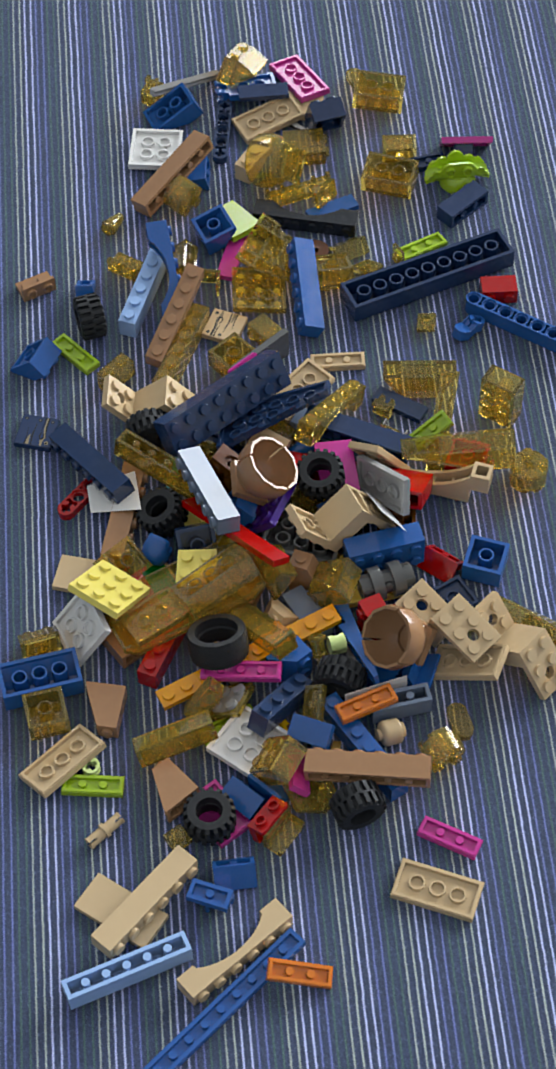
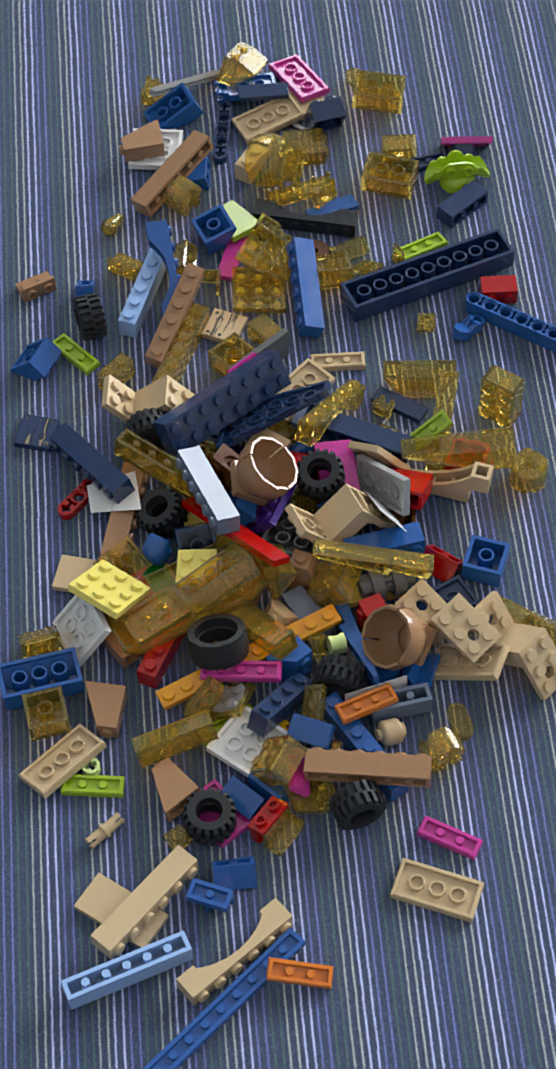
(143, 143): none -> medium nougat slope
(375, 558): none -> clear yellow slope

